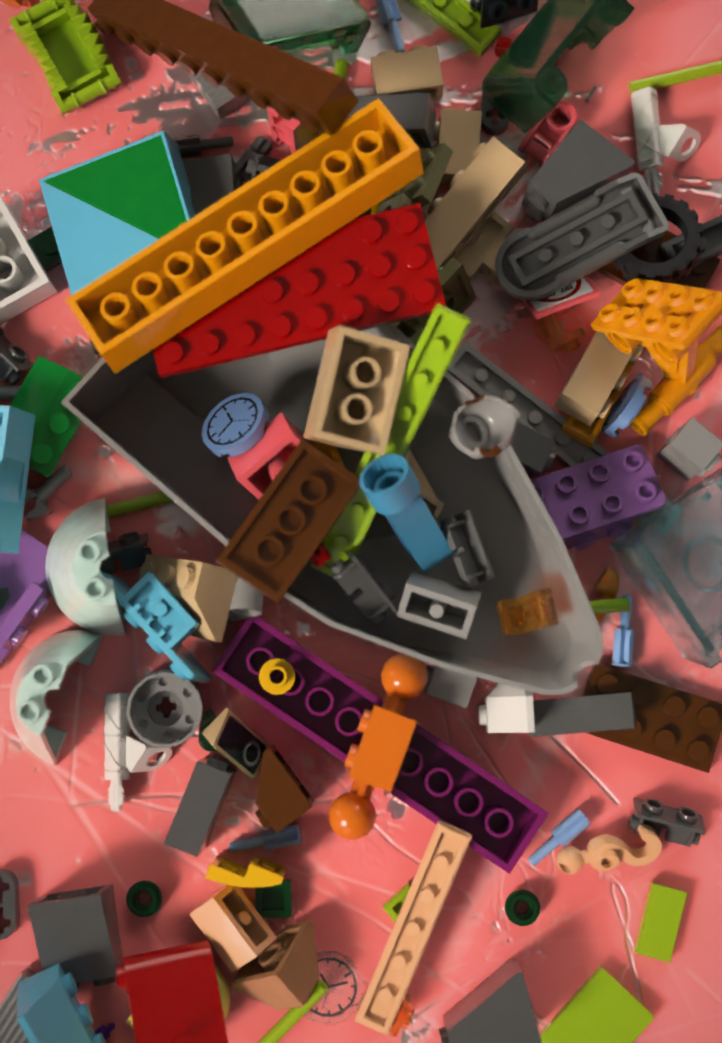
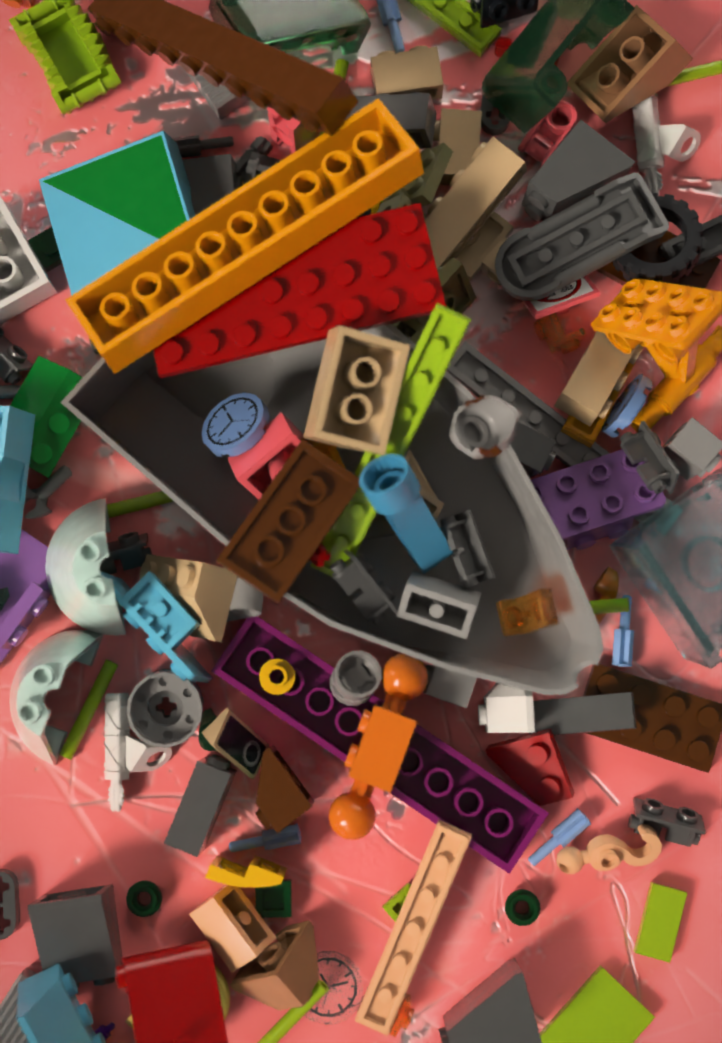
(88, 709): none -> lime bar
(355, 678): none -> light grey wheel
(534, 766): none -> red wing
(629, 66): none -> medium nougat slope
(659, 470): none -> dark grey hinge

